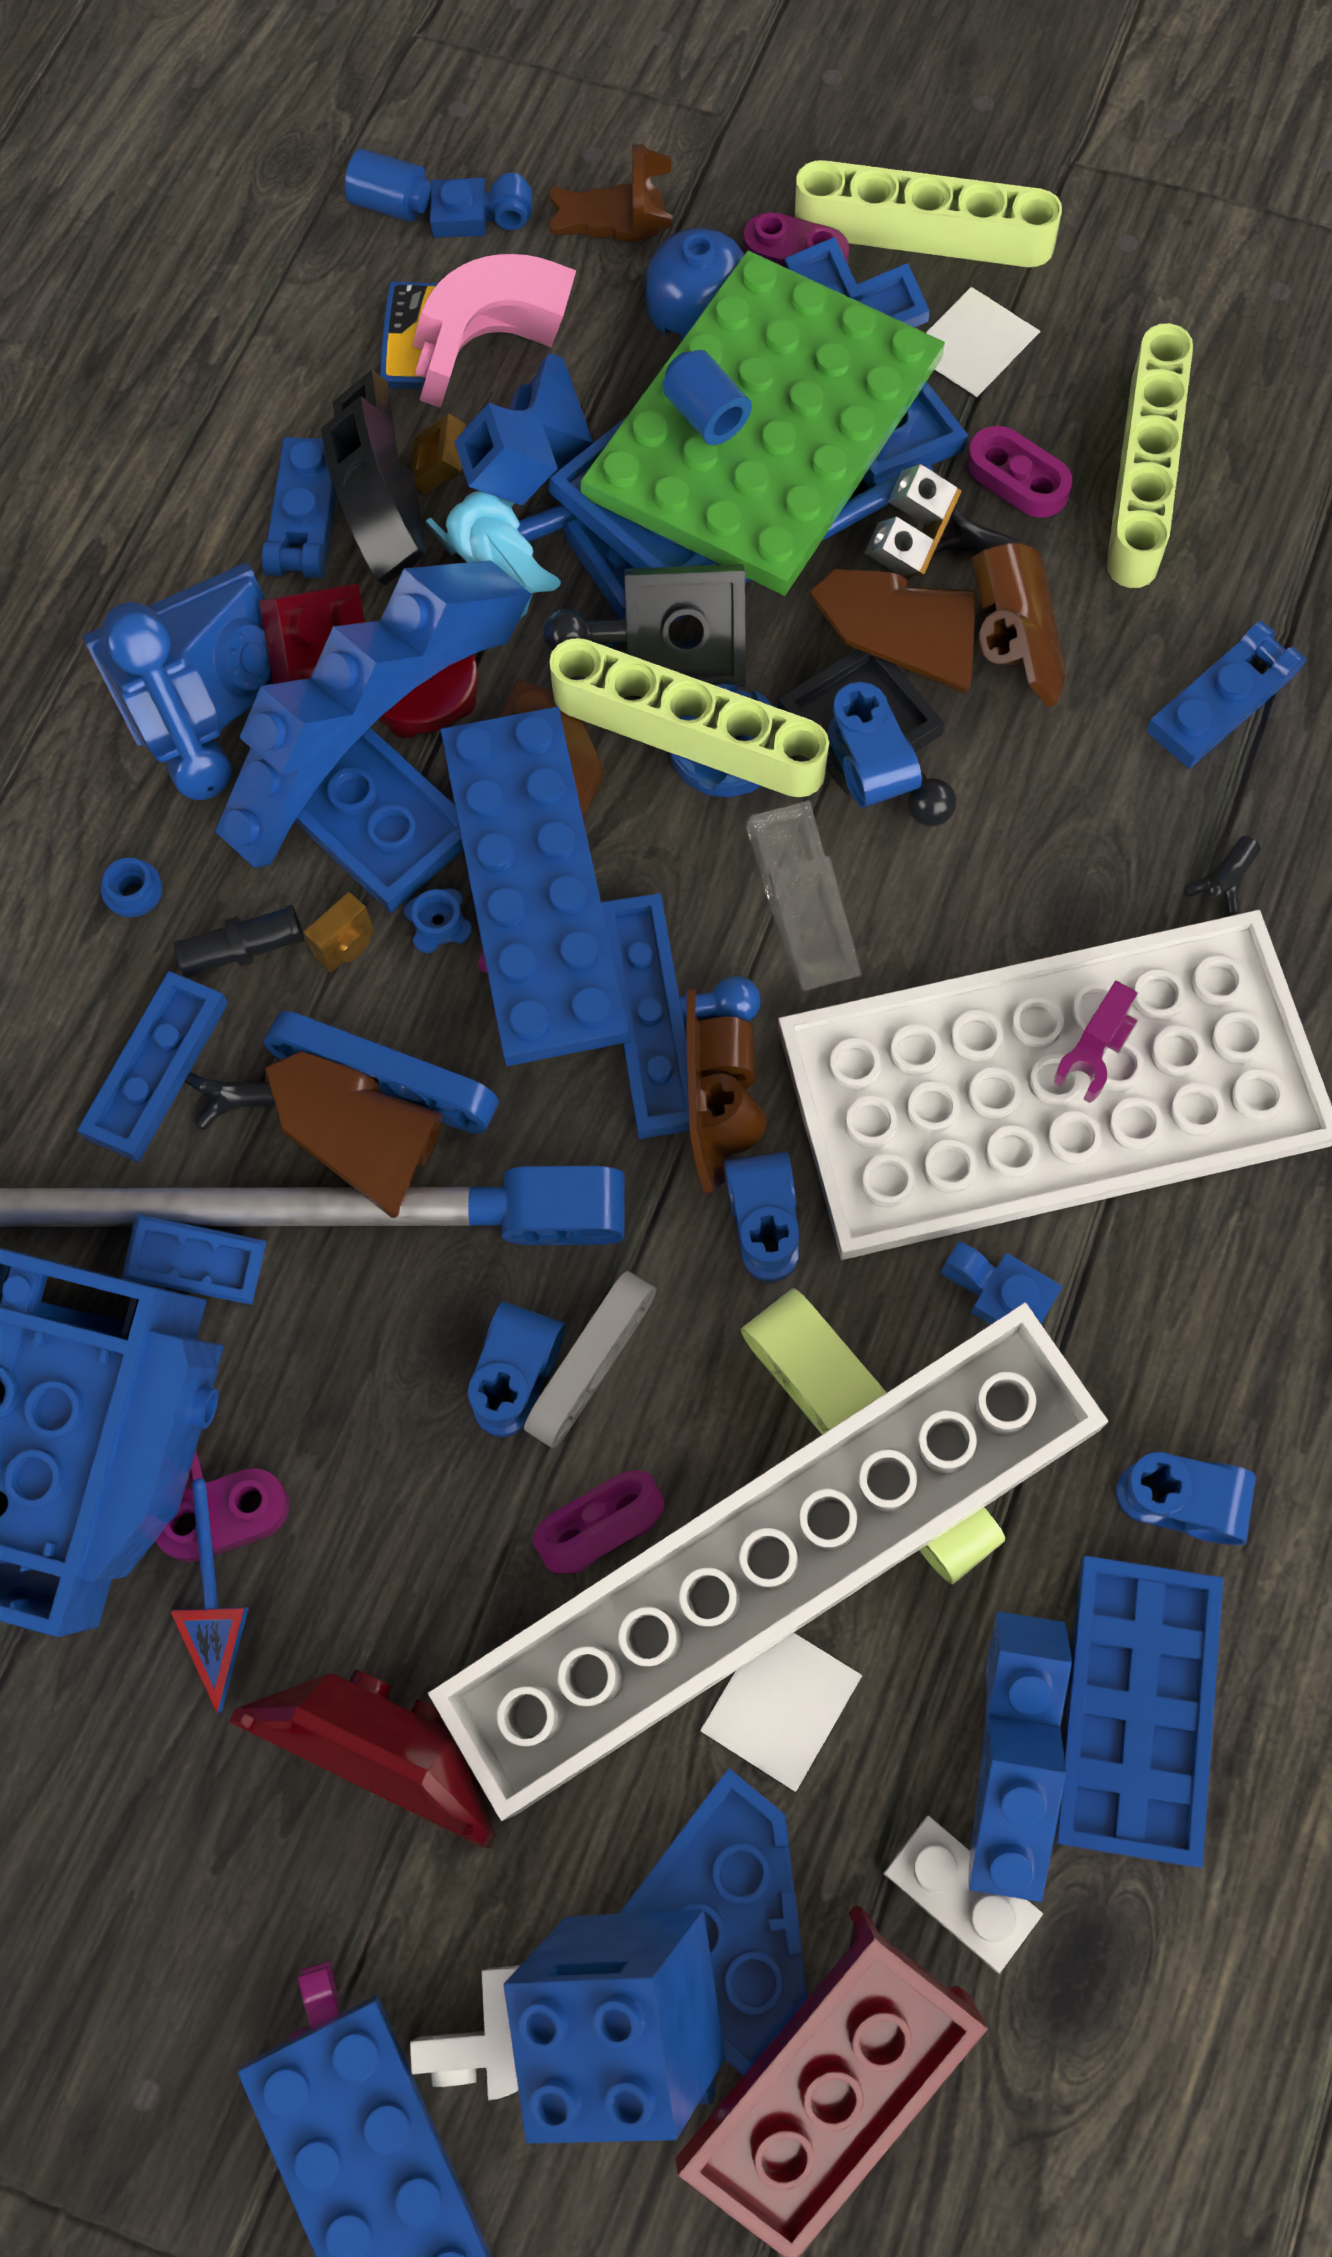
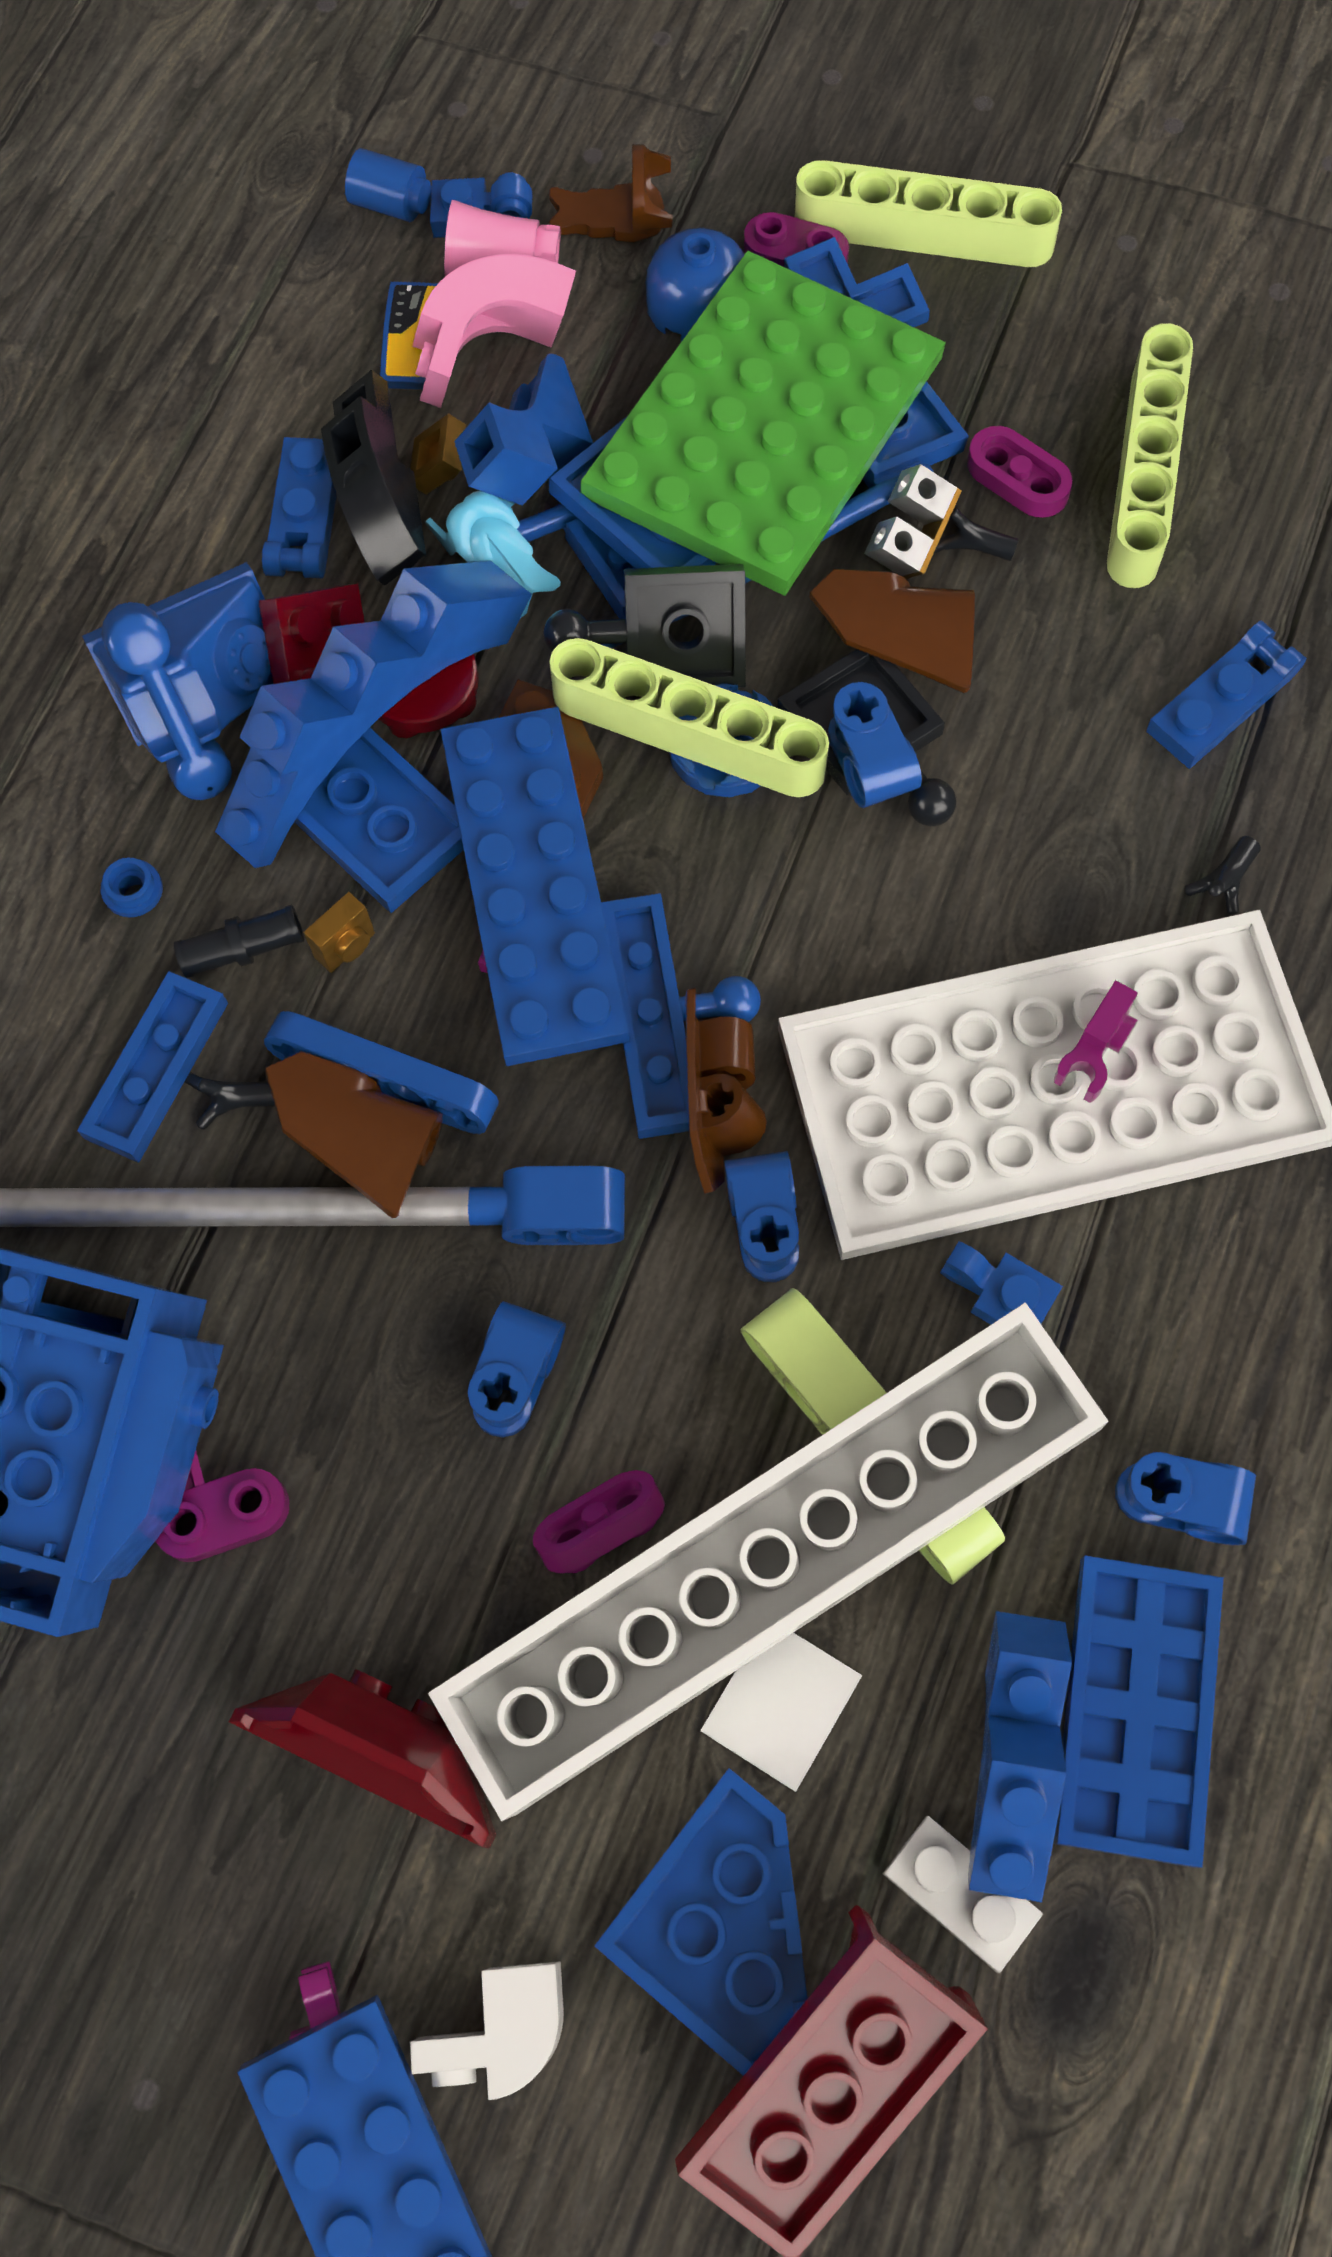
(194, 1259): blue plate -> none
(211, 1632): piece -> none
(434, 904): blue plate -> none
(483, 233): none -> bright pink plant
(590, 1359): light grey beam -> none
(615, 2028): blue container -> none
(706, 396): blue brick -> none
(803, 896): clear slope -> none
(979, 340): white sticker -> none
(1022, 619): reddish brown panel -> none

